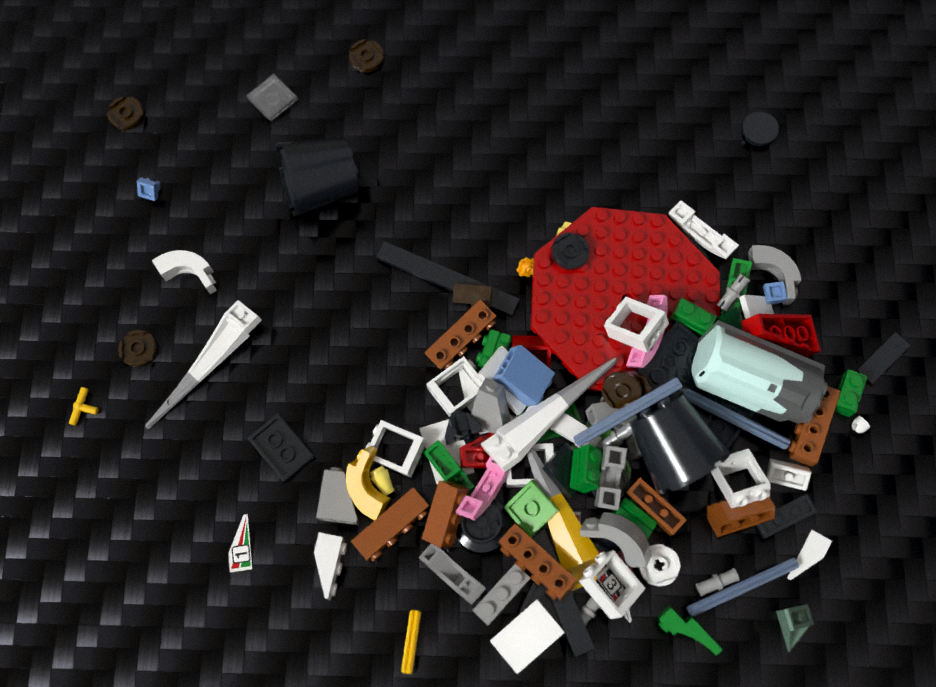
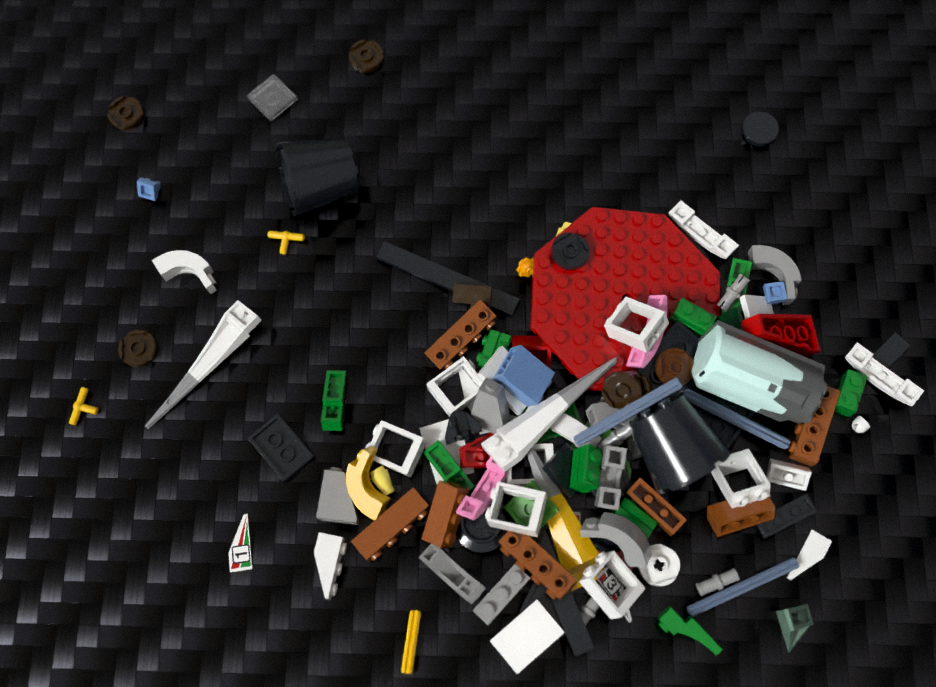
(285, 236): none -> yellow piece
(333, 401): none -> green slope
(537, 513): none -> white window
(674, 364): none -> reddish brown tile
(882, 377): none -> white slope

